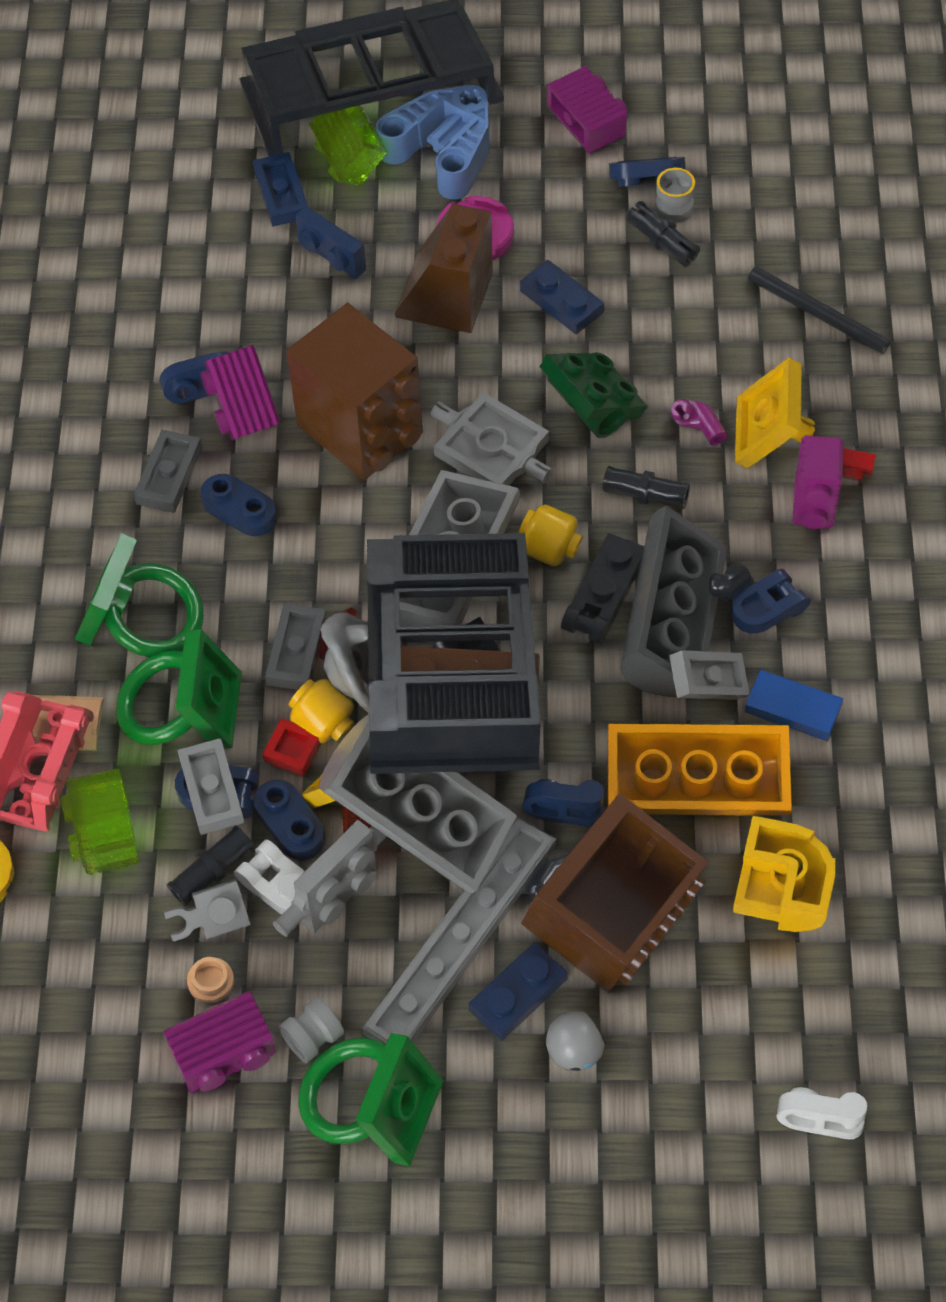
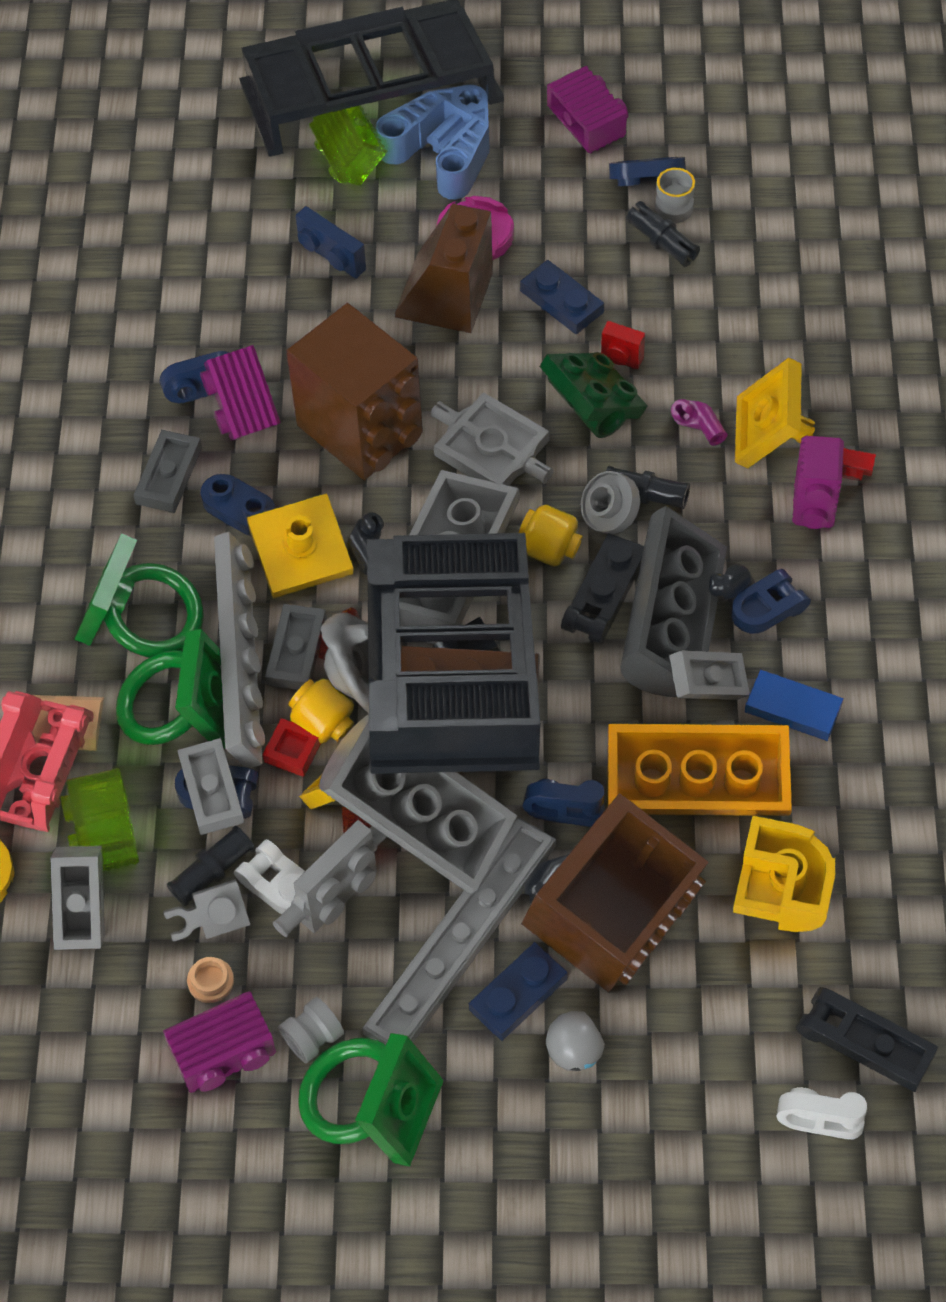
(77, 897): none -> light grey brick
(237, 651): none -> light grey plate
(279, 188): dark blue plate -> none
(288, 815): dark blue plate -> none
(300, 545): none -> yellow tile
(366, 528): none -> black arm
(610, 502): none -> light grey plate
(623, 345): none -> red plate
(819, 310): black bar -> none
(868, 1038): none -> black plate

